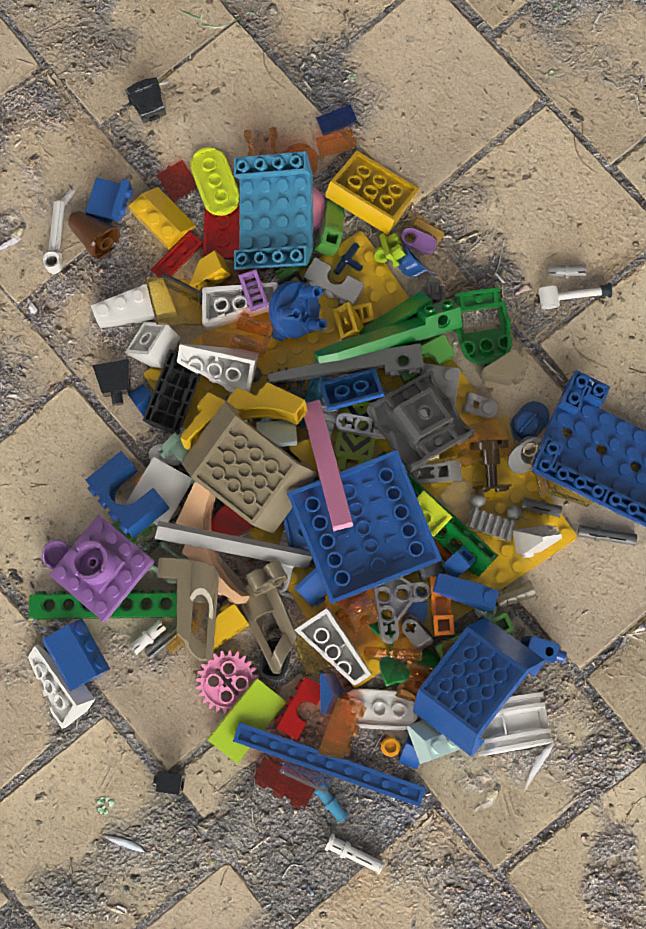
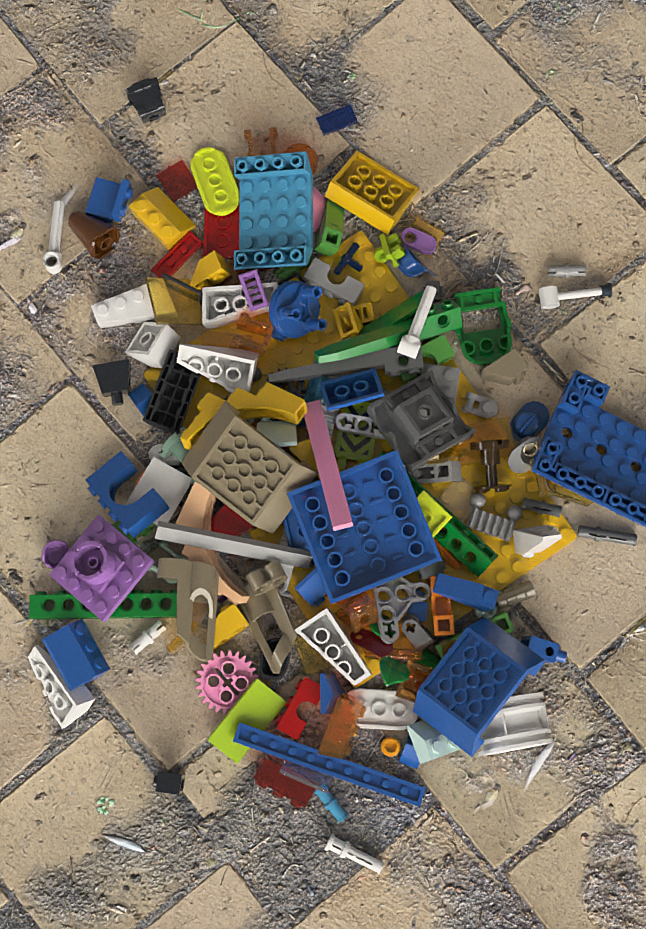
(162, 643): dark grey axle -> none
(336, 143): clear orange tile -> none
(372, 643): none -> dark red piece
(410, 343): none -> white axle
(459, 562): blue brick -> none

